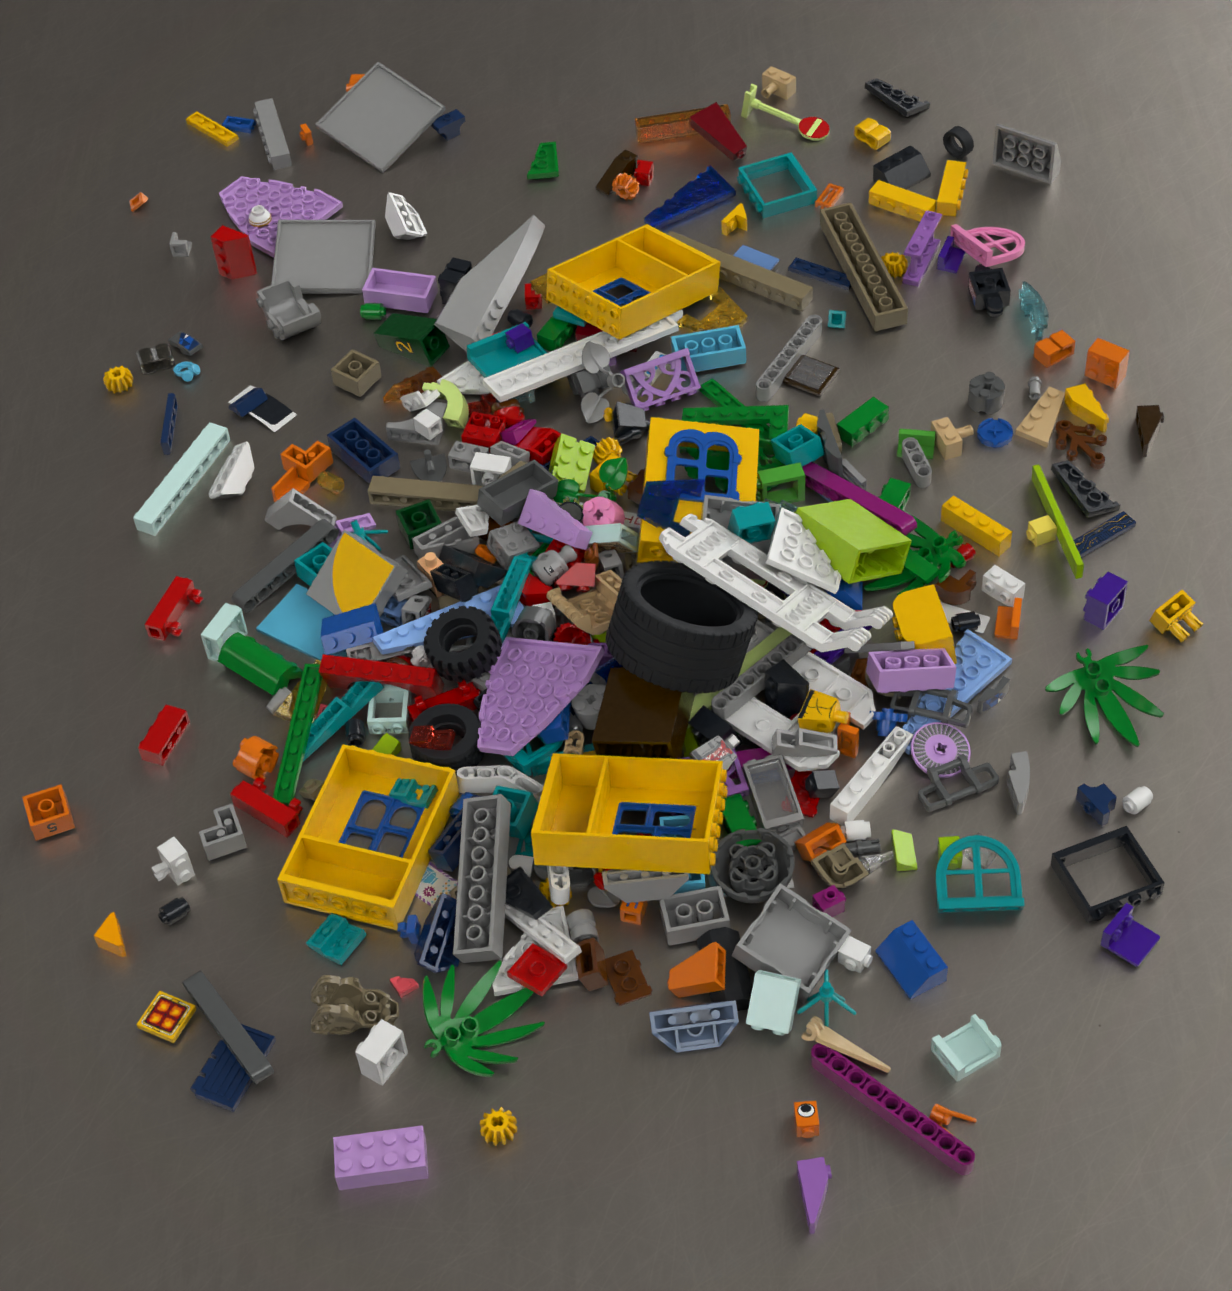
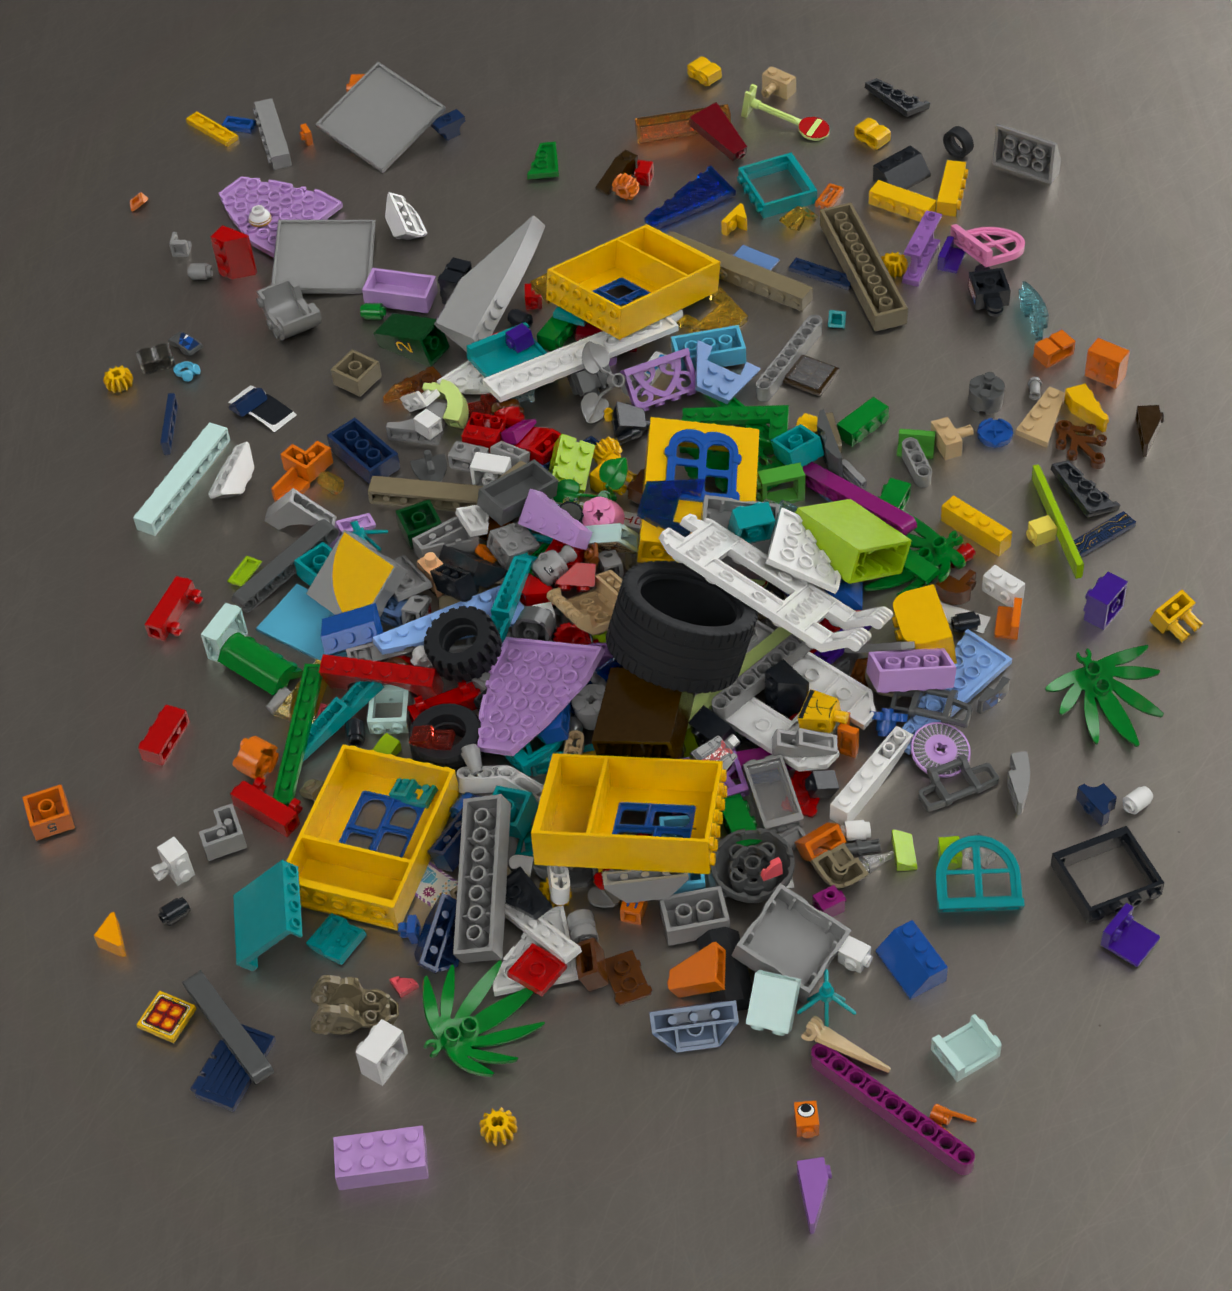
(200, 271): none -> light grey brick
(244, 571): none -> lime tile
(266, 913): none -> teal panel
(472, 758): none -> light grey cone
(704, 71): none -> yellow brick
(718, 381): none -> medium blue wing
(773, 870): none -> coral tile
(797, 216): none -> clear yellow slope

